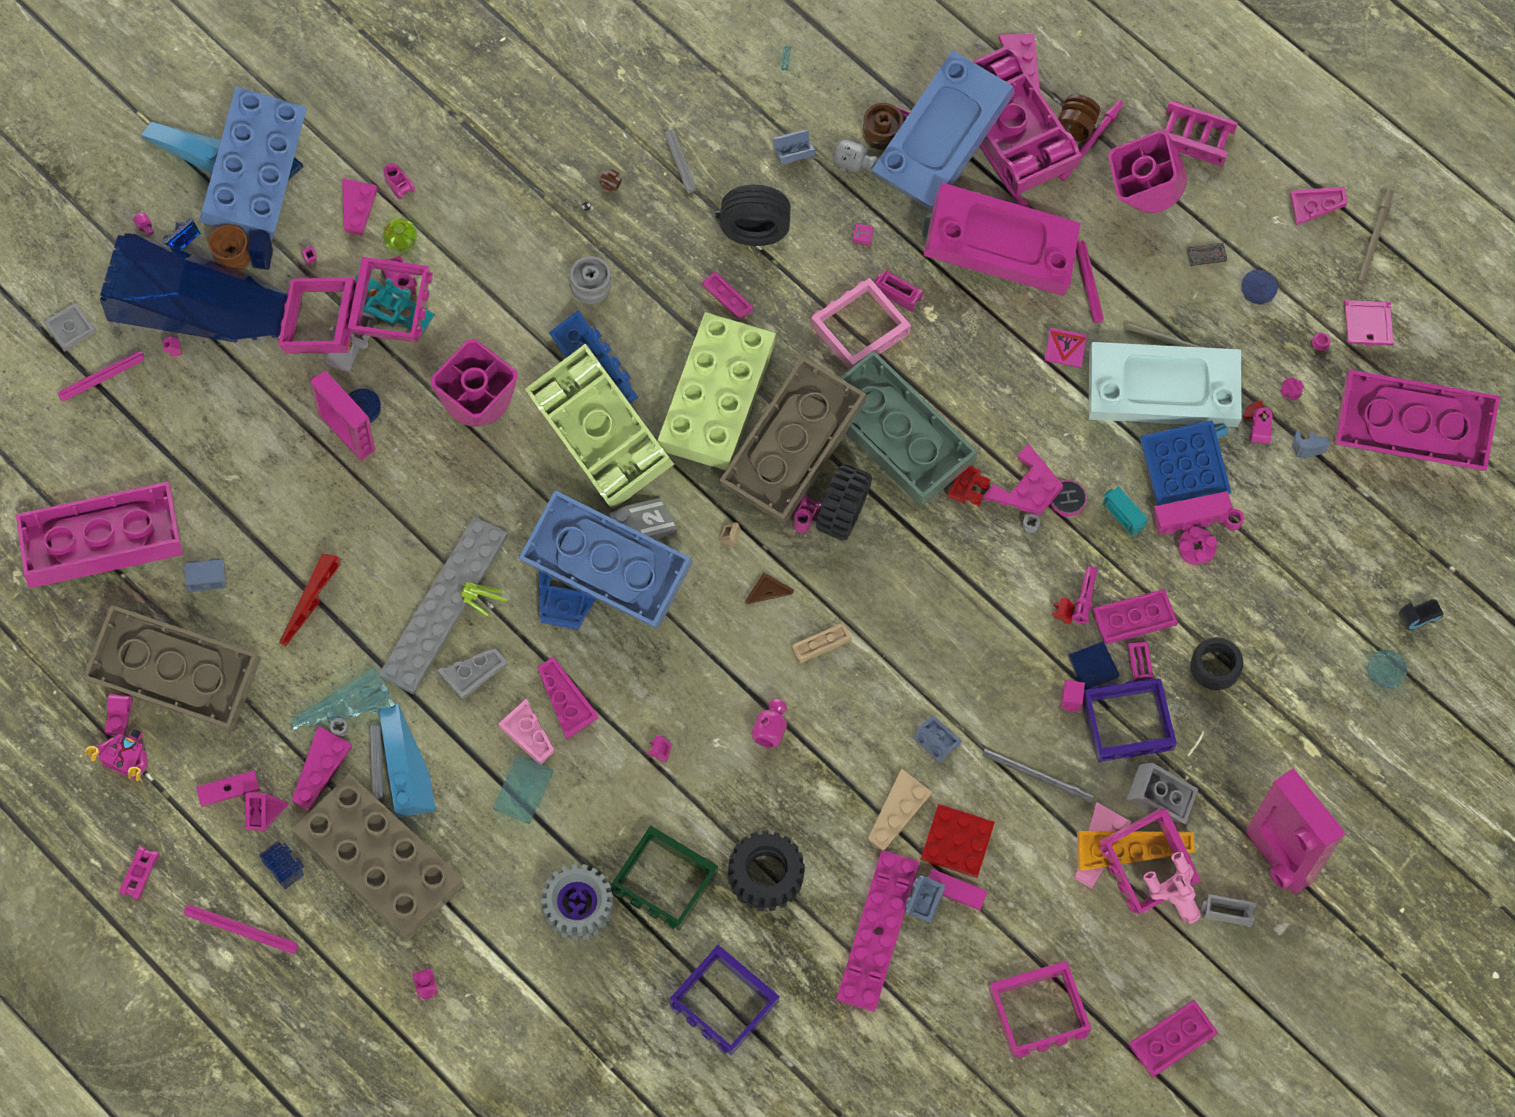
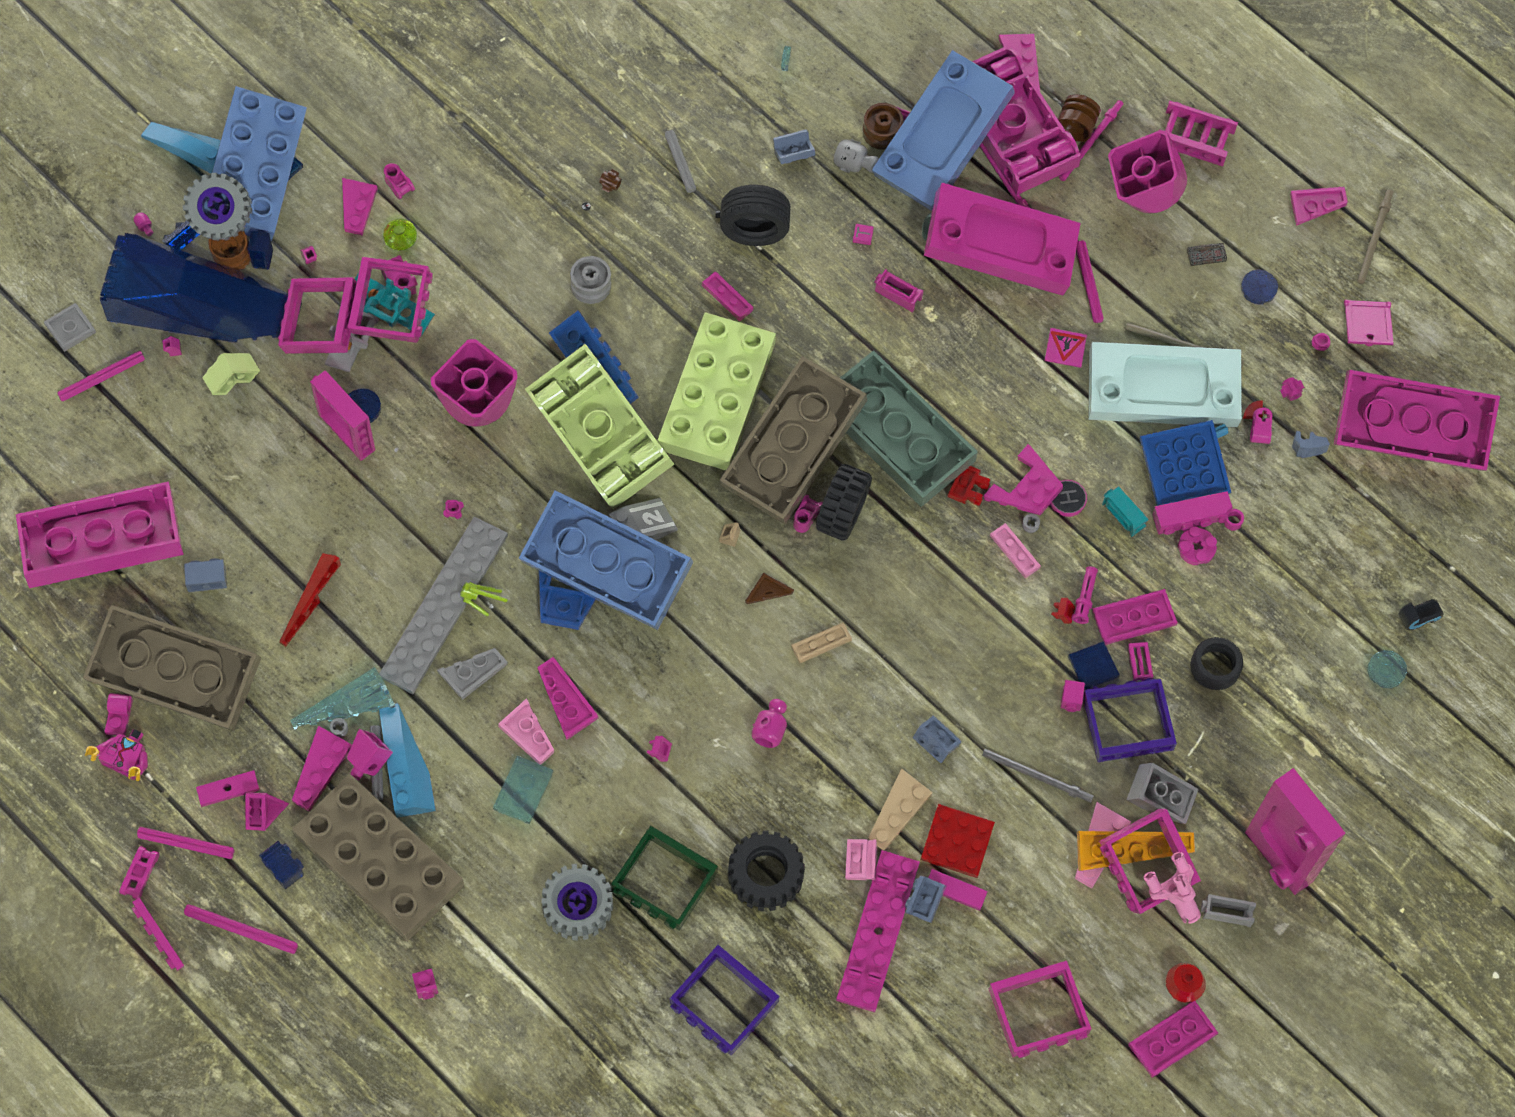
(152, 928): none -> dark pink wing
(185, 842): none -> dark pink axle
(225, 225): none -> light grey wheel
(229, 370): none -> yellowish green brick
(367, 754): none -> dark pink torso
(453, 504): none -> dark pink plate
(861, 859): none -> bright pink plate
(879, 345): bright pink window -> none
(1015, 550): none -> bright pink tile
(1185, 982): none -> red cone

